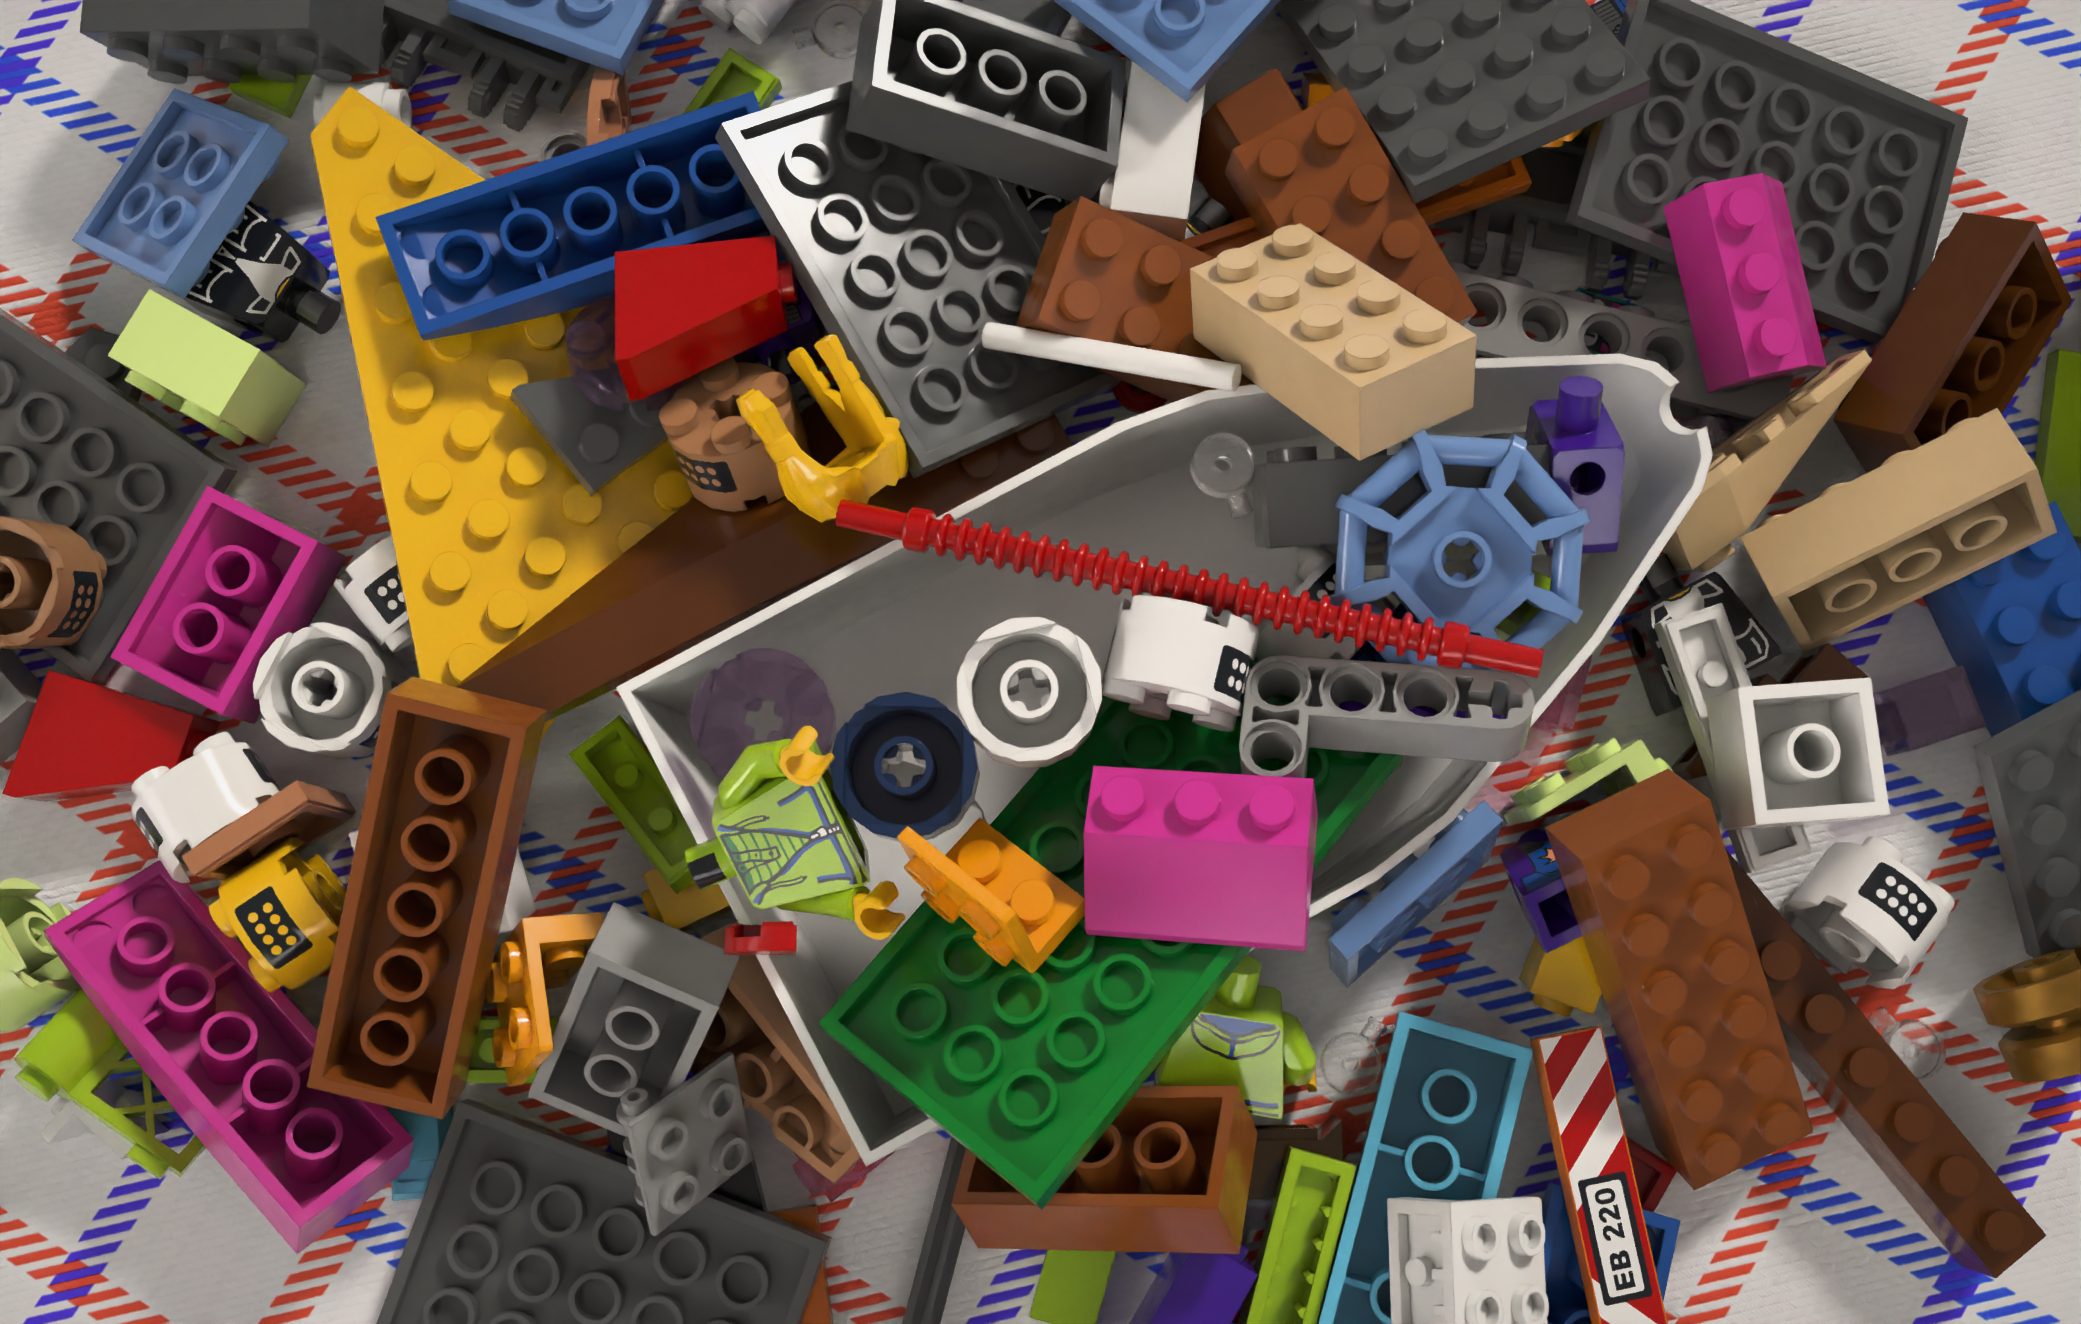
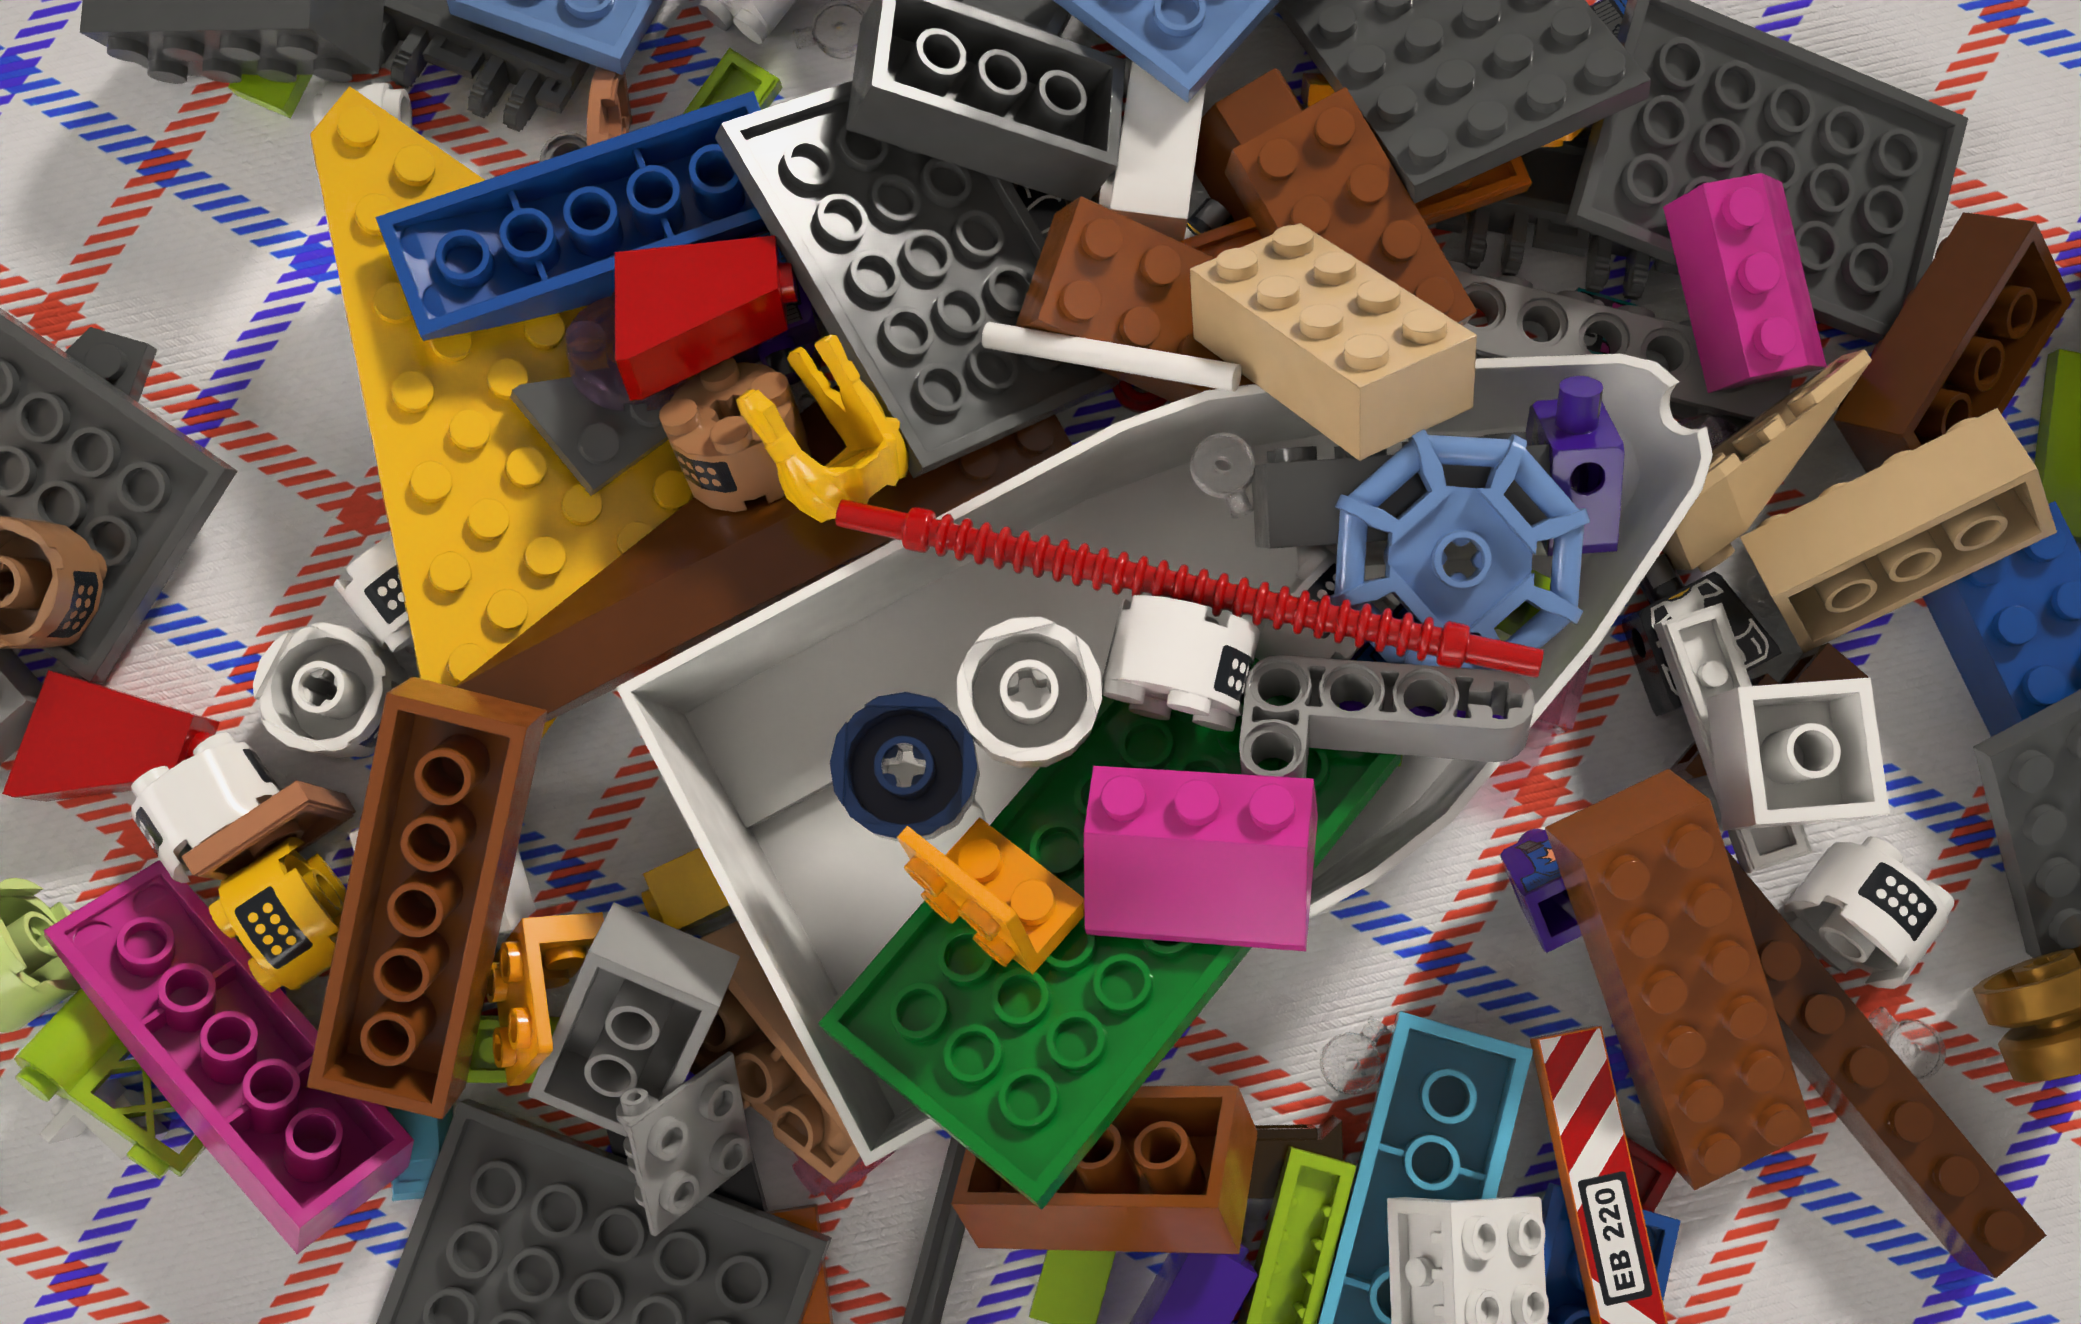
(181, 191): medium blue plate -> none
(205, 372): yellowish green brick -> none
(223, 601): dark pink slope -> none
(265, 282): black torso -> none
(639, 797): lime tile -> none
(741, 687): clear purple plate -> none
(764, 939): red tile -> none
(792, 838): torso -> none
(1244, 1043): lime torso -> none
(1411, 892): medium blue plate -> none
(1561, 978): yellow brick -> none
(1608, 764): yellowish green bracket -> none
(1926, 711): clear purple brick -> none

